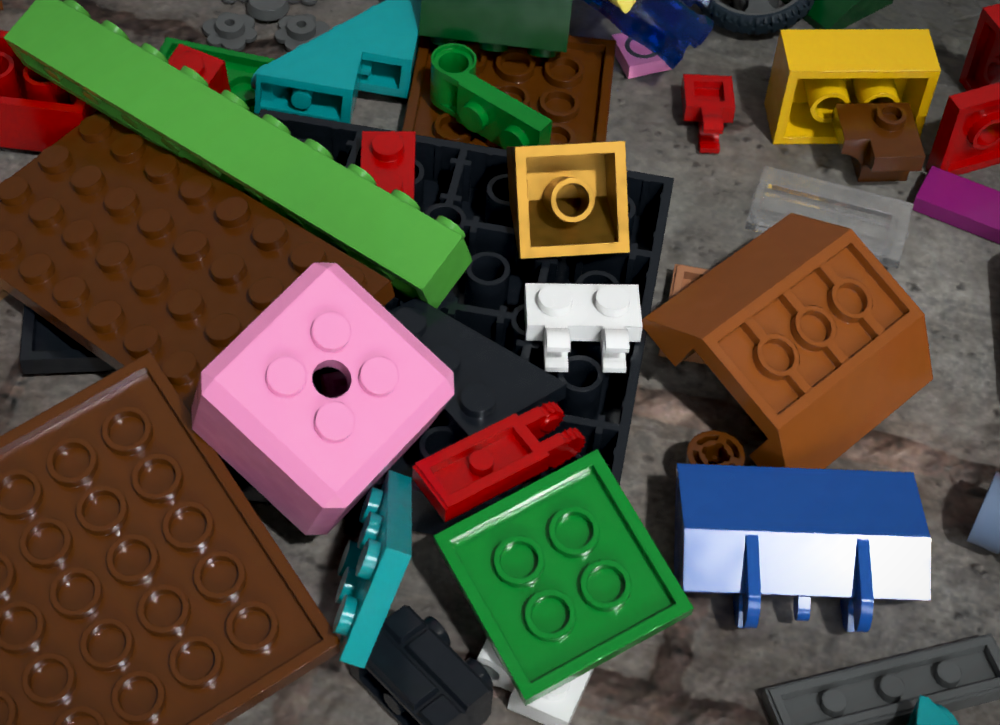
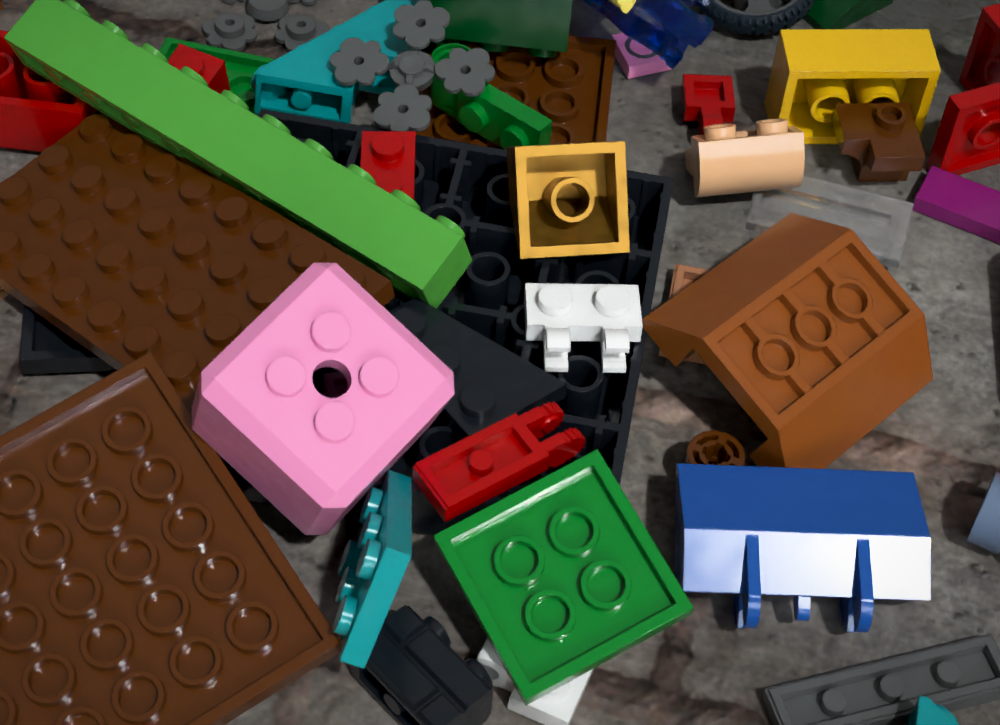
(412, 69): none -> dark grey plant
(746, 160): none -> light nougat brick

